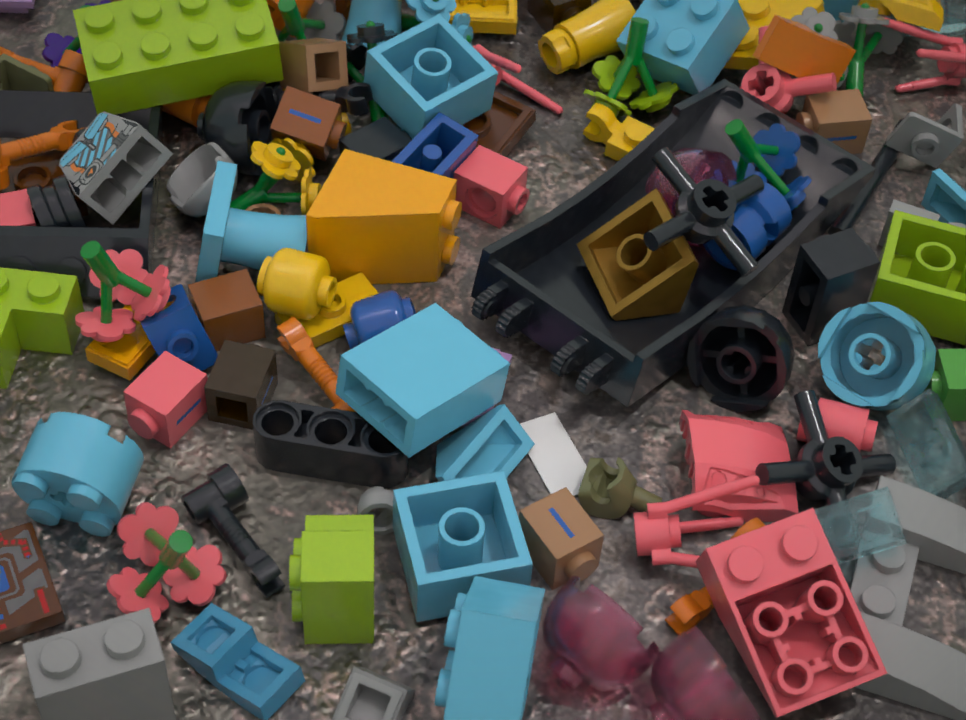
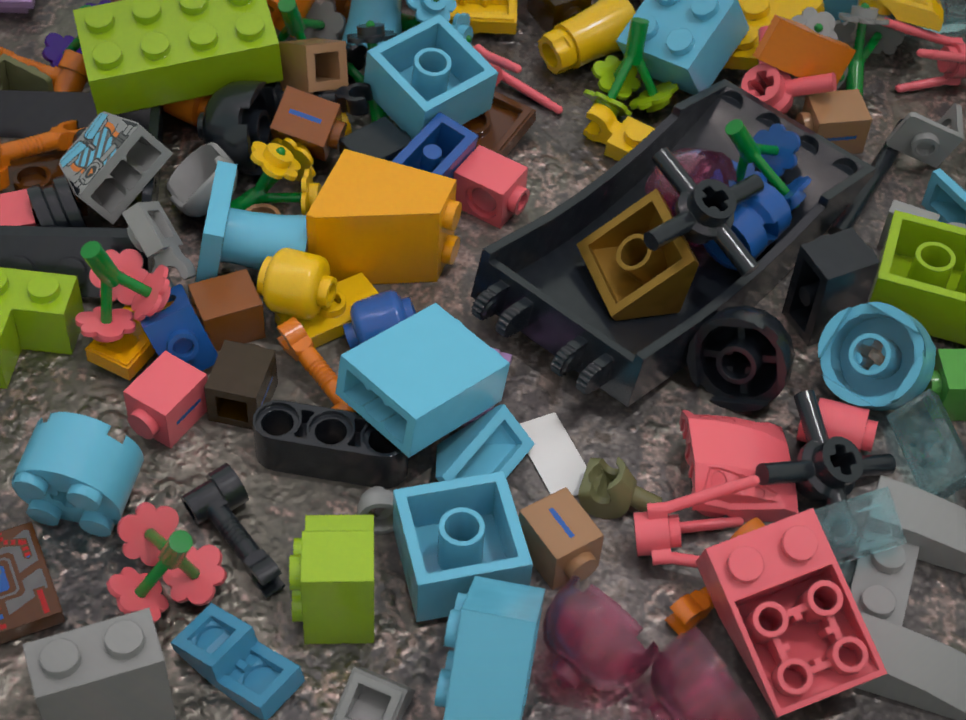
(156, 237): none -> light grey plate

